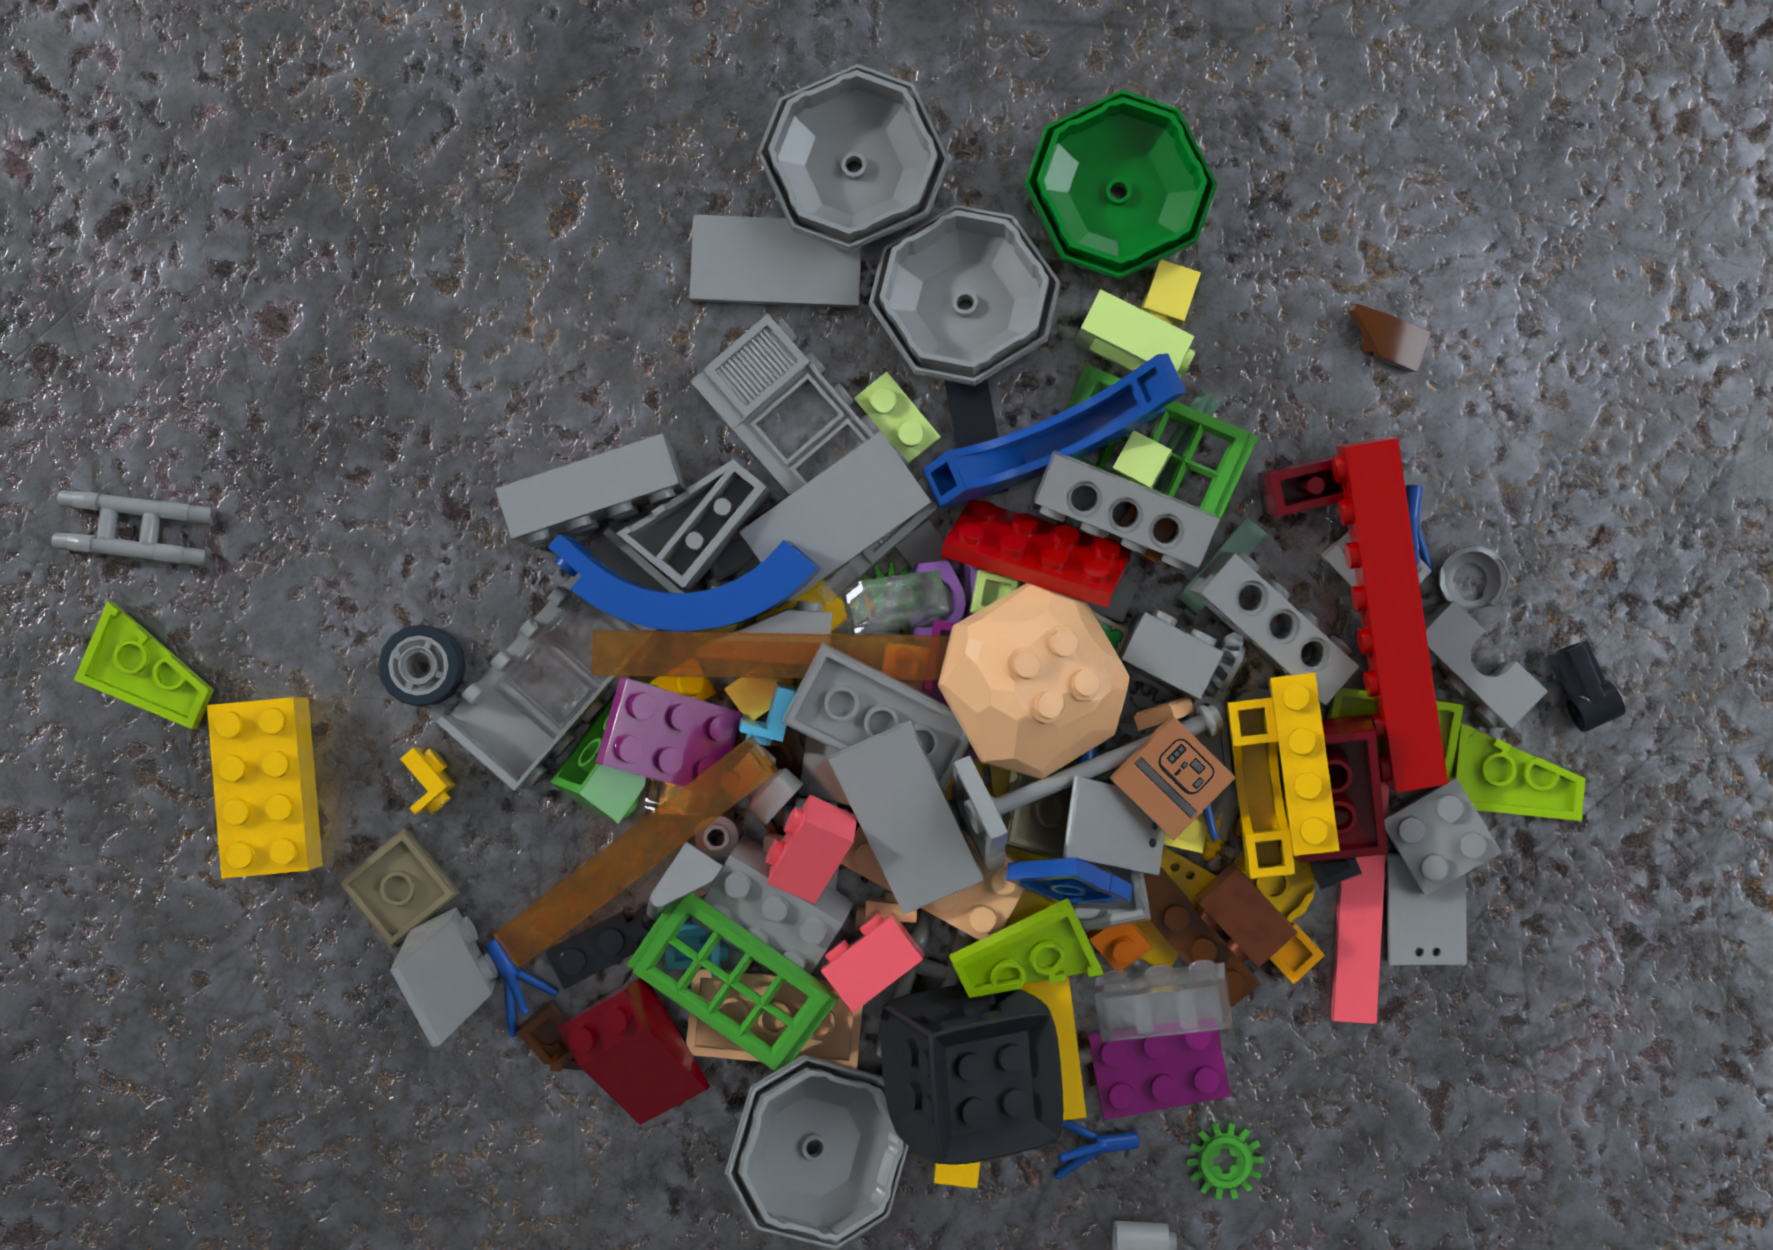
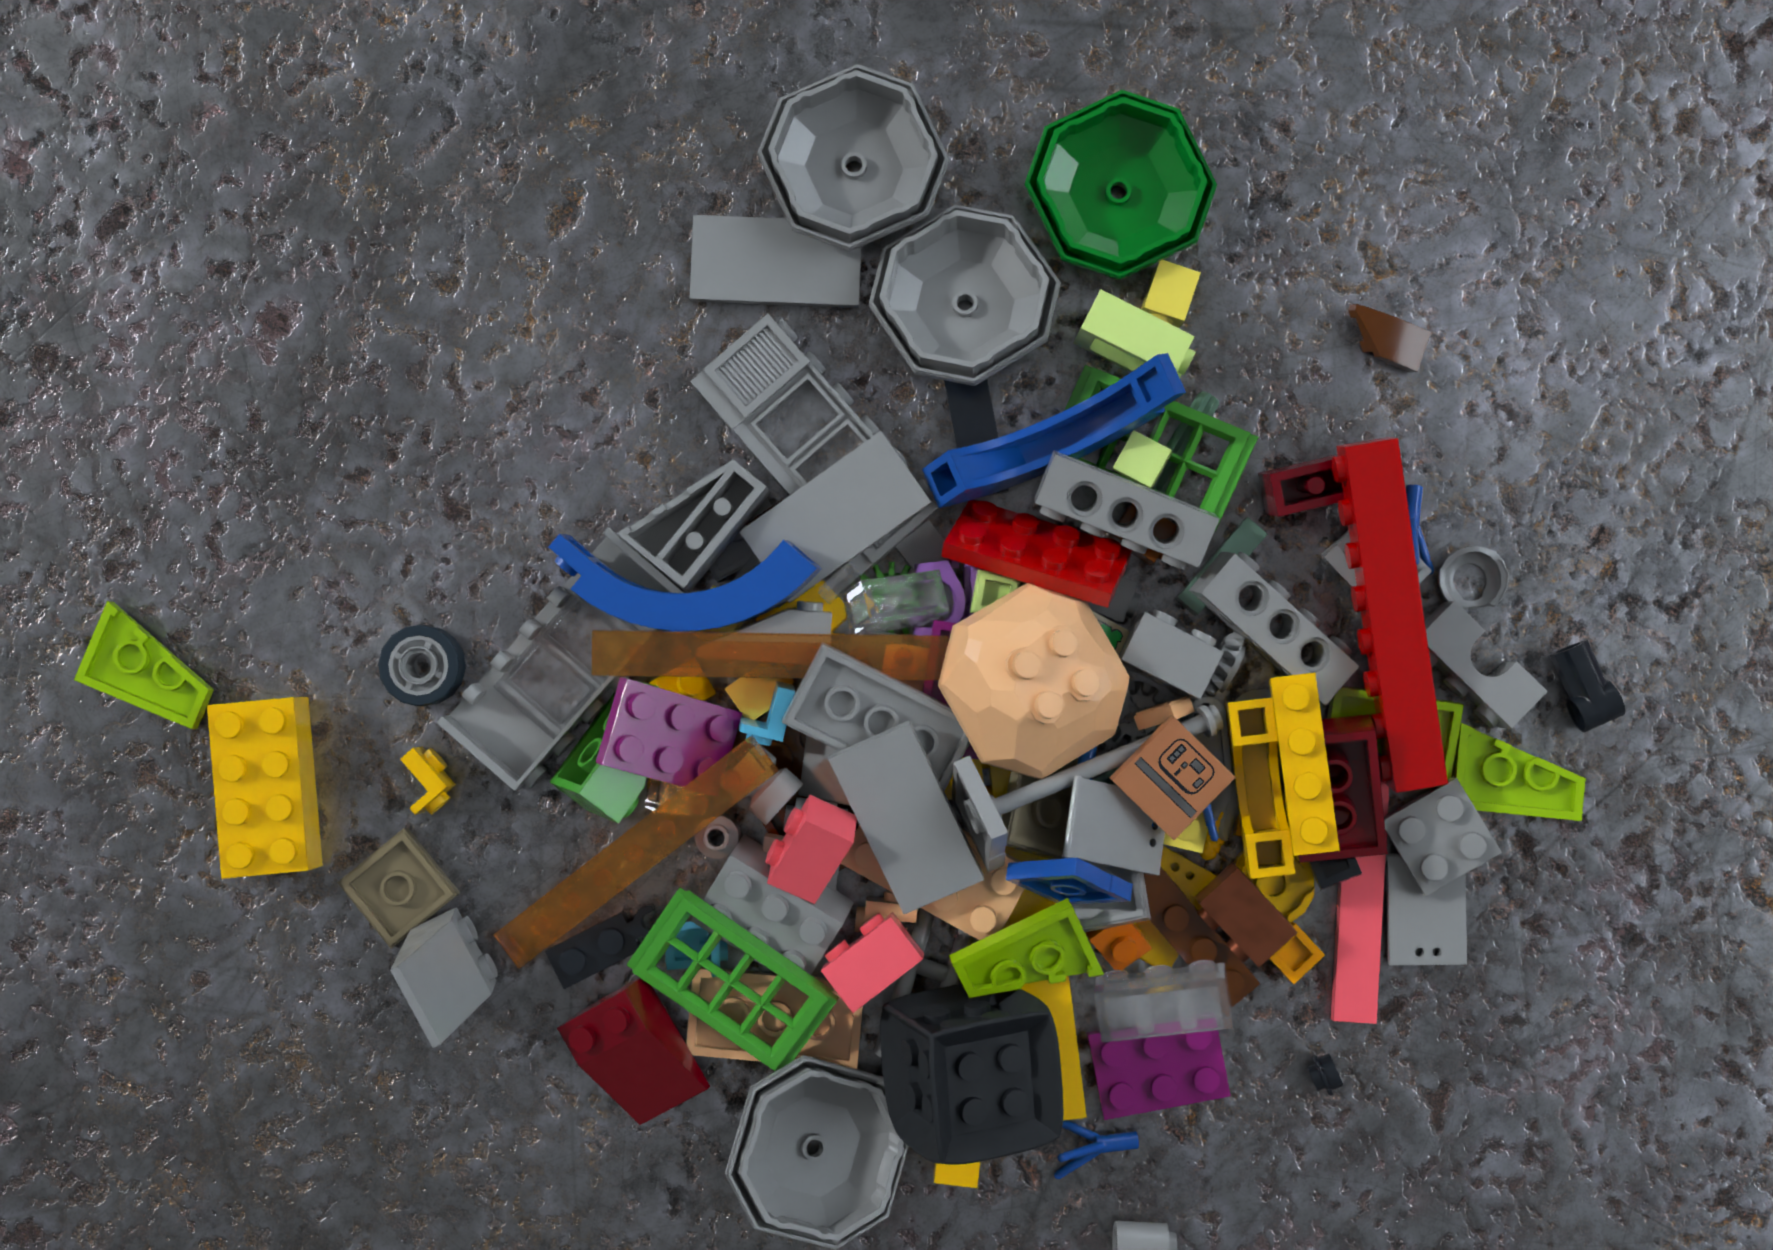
(147, 545): light grey piece -> none
(511, 987): blue plant -> none
(545, 1040): reddish brown slope -> none
(591, 491): light grey brick -> none
(687, 874): light grey tile -> none
(897, 417): yellowish green plate -> none
(1238, 1171): bright green gear -> none
(1325, 1074): none -> black plate

